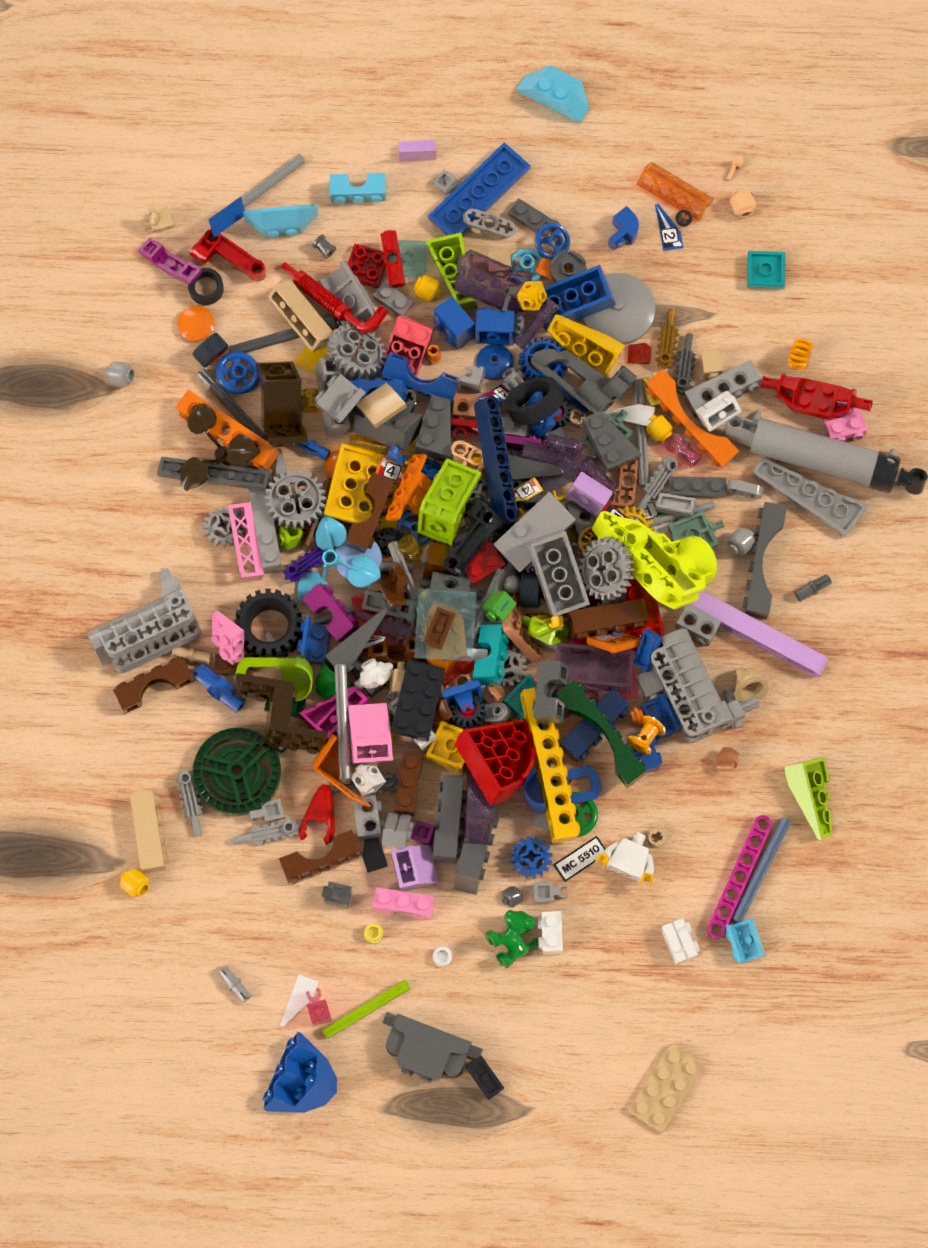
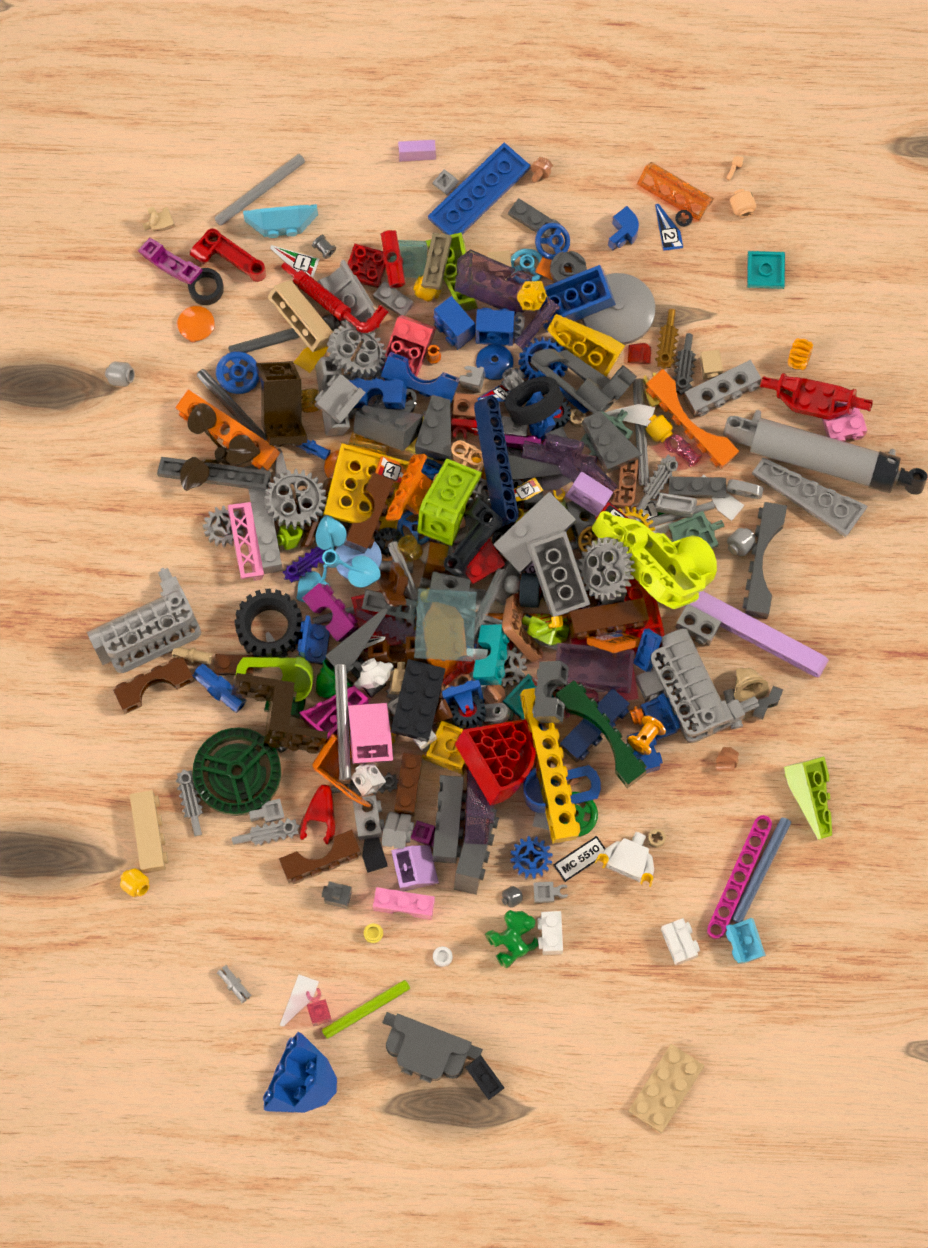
(210, 349): black wheel -> none
(227, 217): blue sticker -> none
(228, 637): bright pink plate -> none
(297, 260): none -> sticker
(342, 191): medium azure arch -> none
(381, 405): tan slope -> none
(395, 456): blue tile -> none
(436, 261): none -> dark tan plate
(439, 628): reddish brown plate -> none
(498, 606): bright green brick -> none
(503, 222): light grey beam -> none
(509, 292): dark grey hand -> none
(541, 169): none -> nougat piece
(556, 91): medium azure wedge -> none
(718, 411): white brick -> none
(728, 506): none -> white sticker
(768, 702): none -> dark grey piece
(812, 587): dark grey axle -> none

